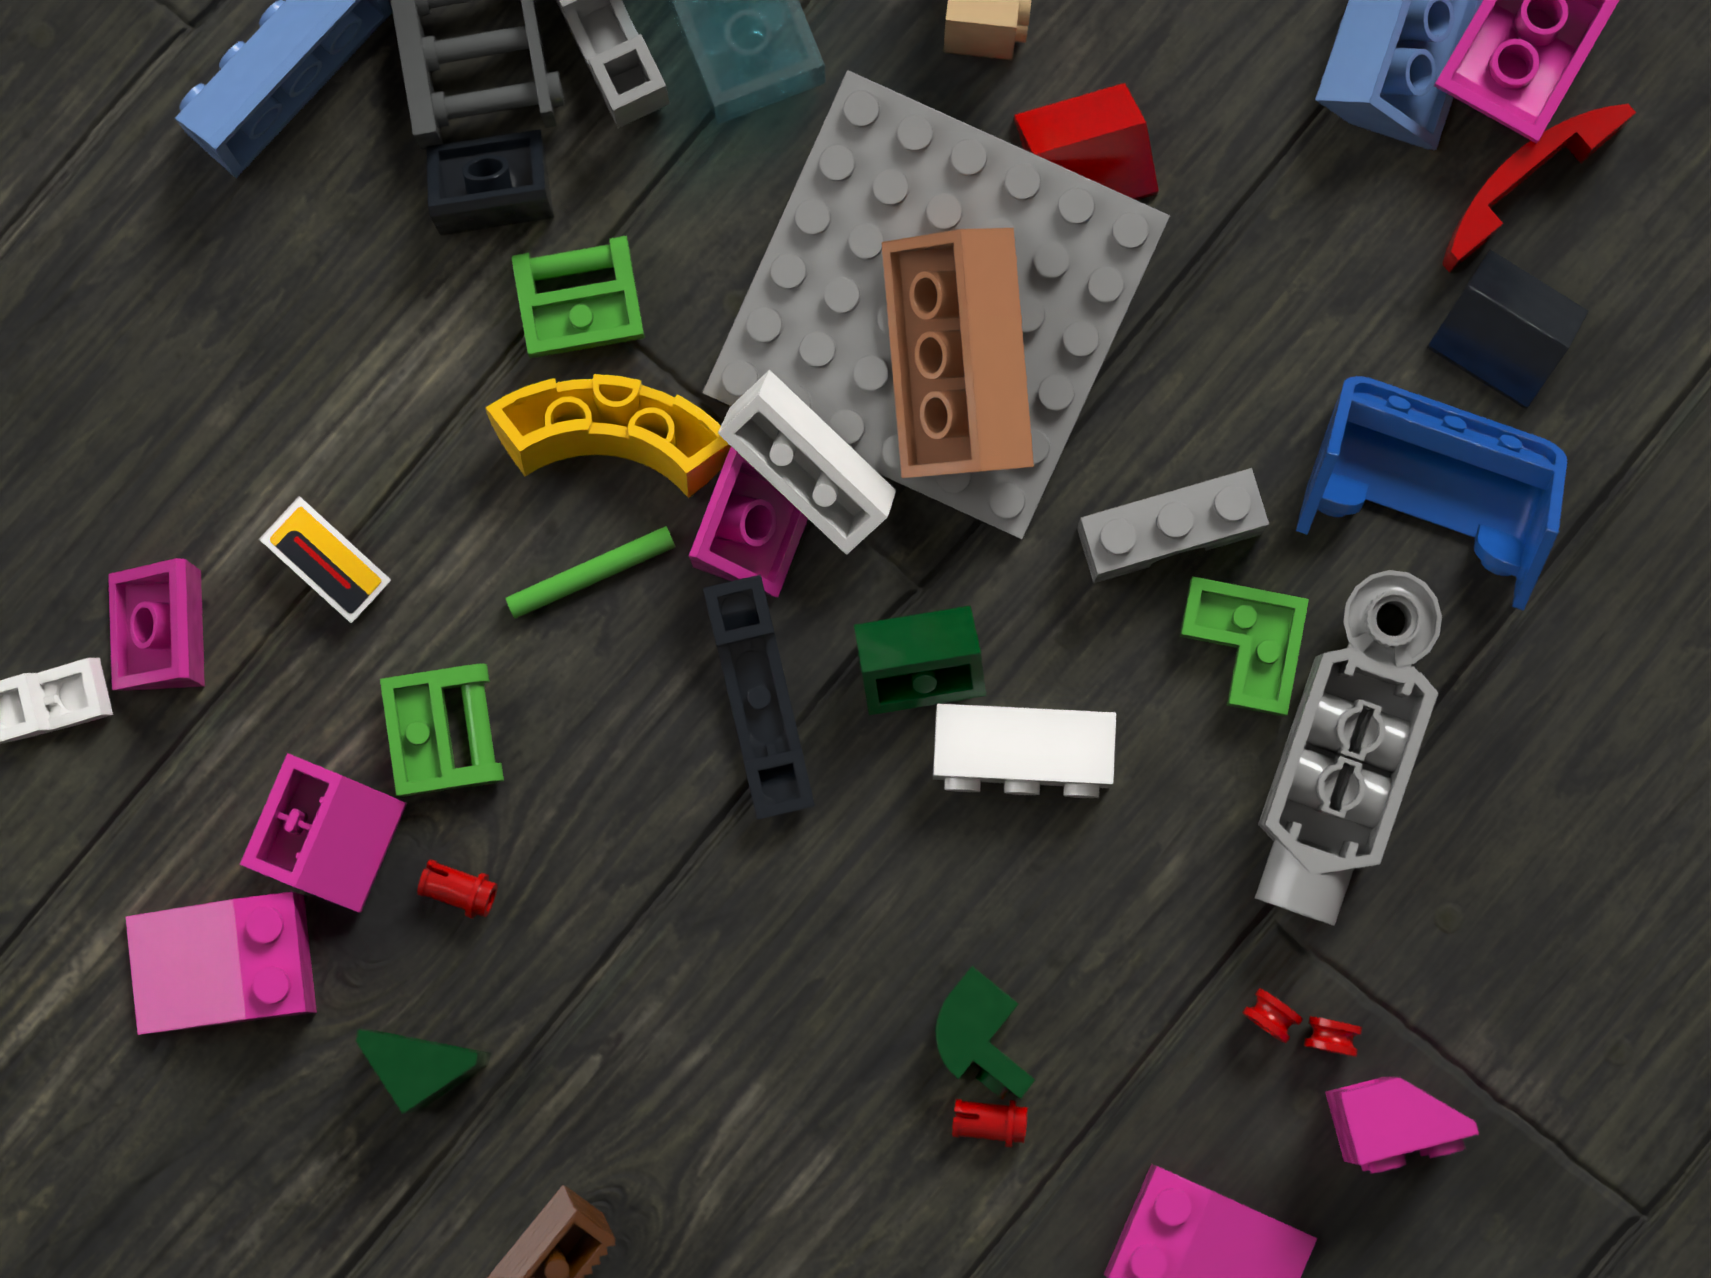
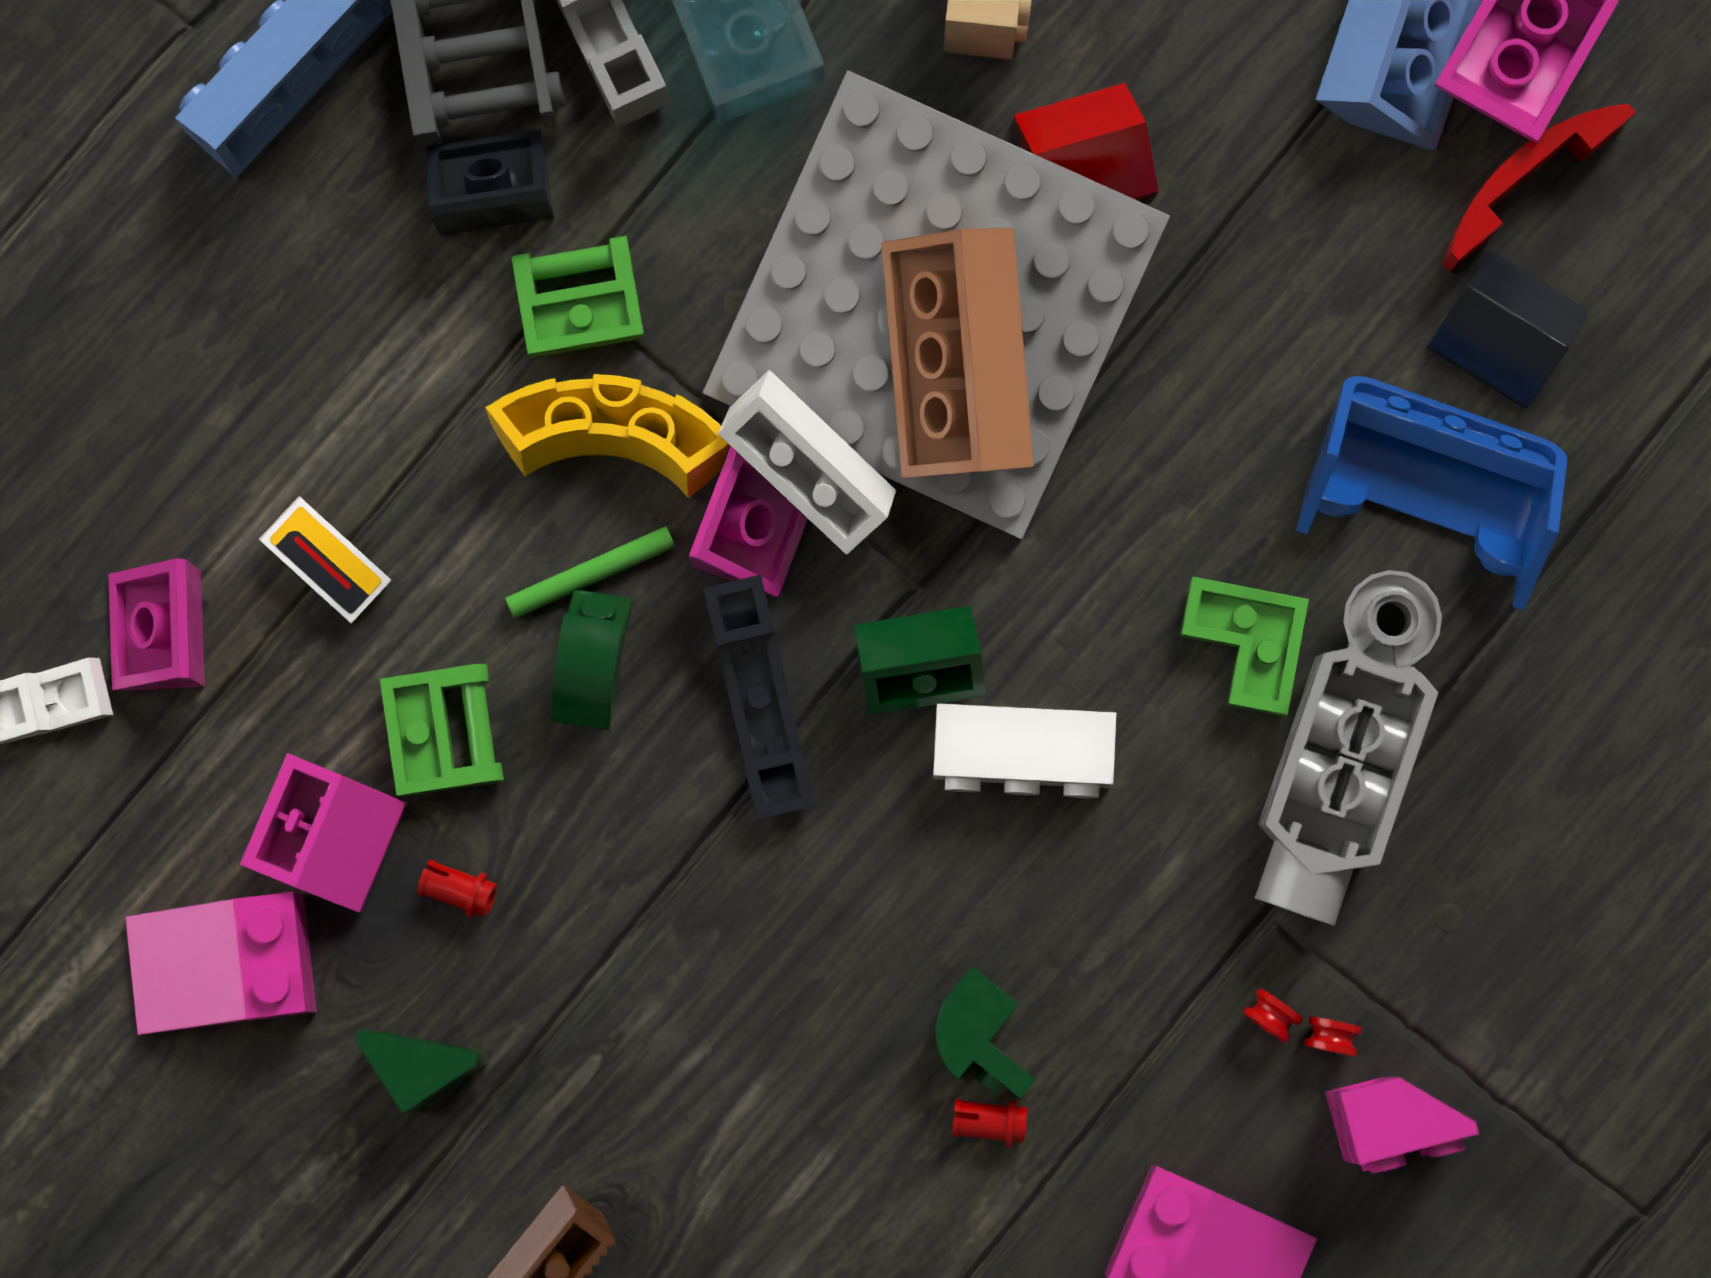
(590, 659): none -> dark green brick
(1172, 523): light grey arch -> none

